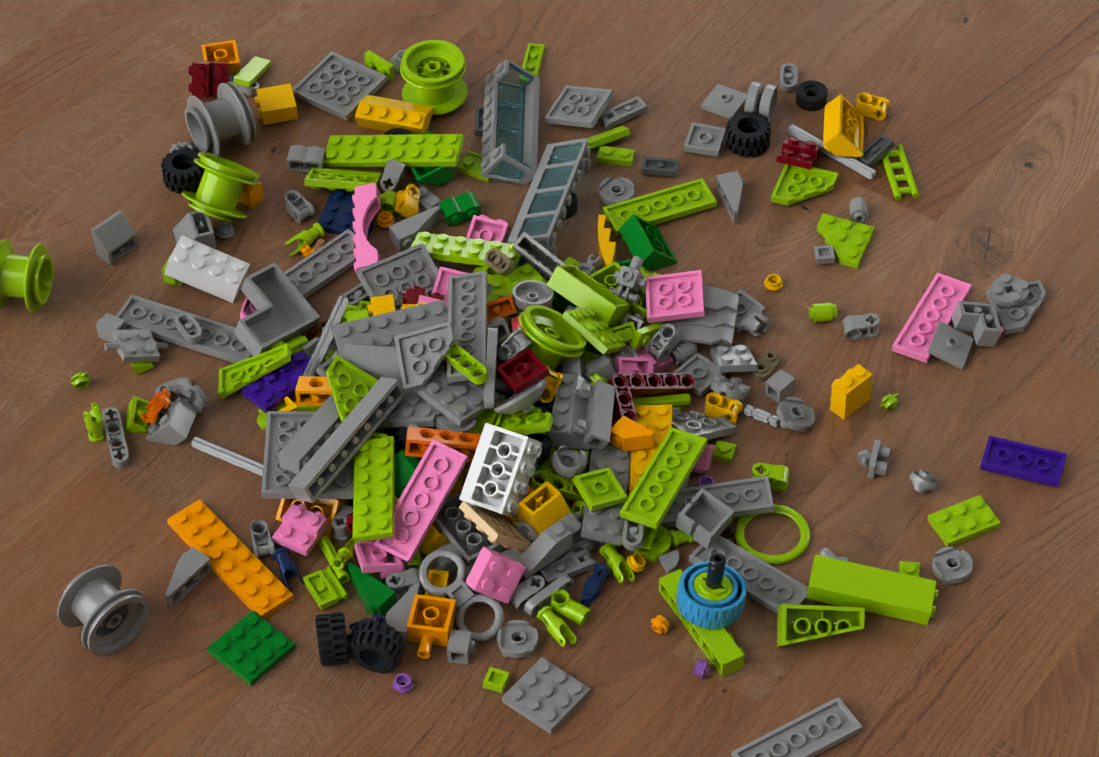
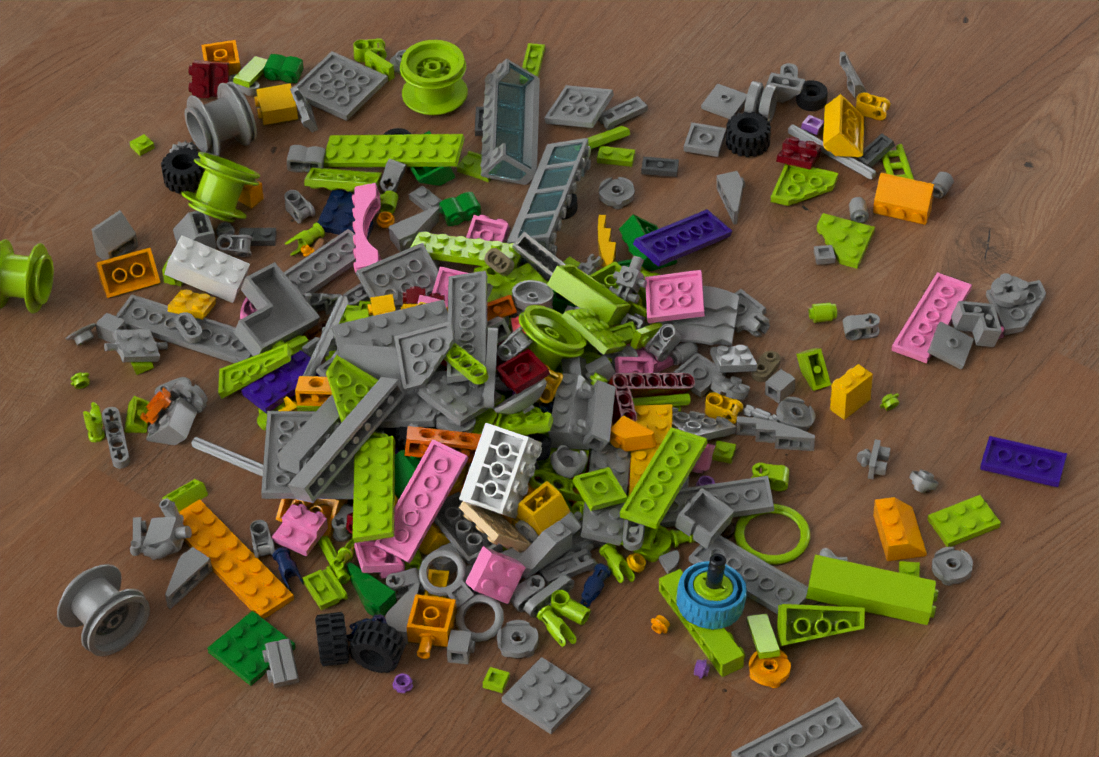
(82, 335): none -> light grey piece
(127, 272): none -> light orange slope
(139, 528): none -> light grey plate
(142, 145): none -> lime plate
(164, 534): none -> light grey torso
(187, 494): none -> lime slope
(196, 304): none -> yellow plate
(238, 245): none -> light grey piece
(260, 236): none -> dark grey plate
(281, 663): none -> light grey brick
(283, 68): none -> green brick
(304, 109): none -> light grey wing
(322, 301): none -> light grey slope
(362, 46): none -> lime piece
(387, 114): yellow slope -> none
(408, 201): yellow piece -> none
(662, 204): lime plate -> none
(682, 237): none -> dark purple plate
(763, 636): none -> lime tile
(769, 677): none -> light orange plate
(773, 282): yellow plate -> none
(774, 432): none -> light grey slope
(787, 86): none -> light grey slope
(812, 125): none -> medium lavender plate
(814, 368): none -> lime slope
(854, 83): none -> light grey slope
(898, 529): none -> light orange slope
(903, 198): none -> light orange slope
(942, 184): none -> light grey brick

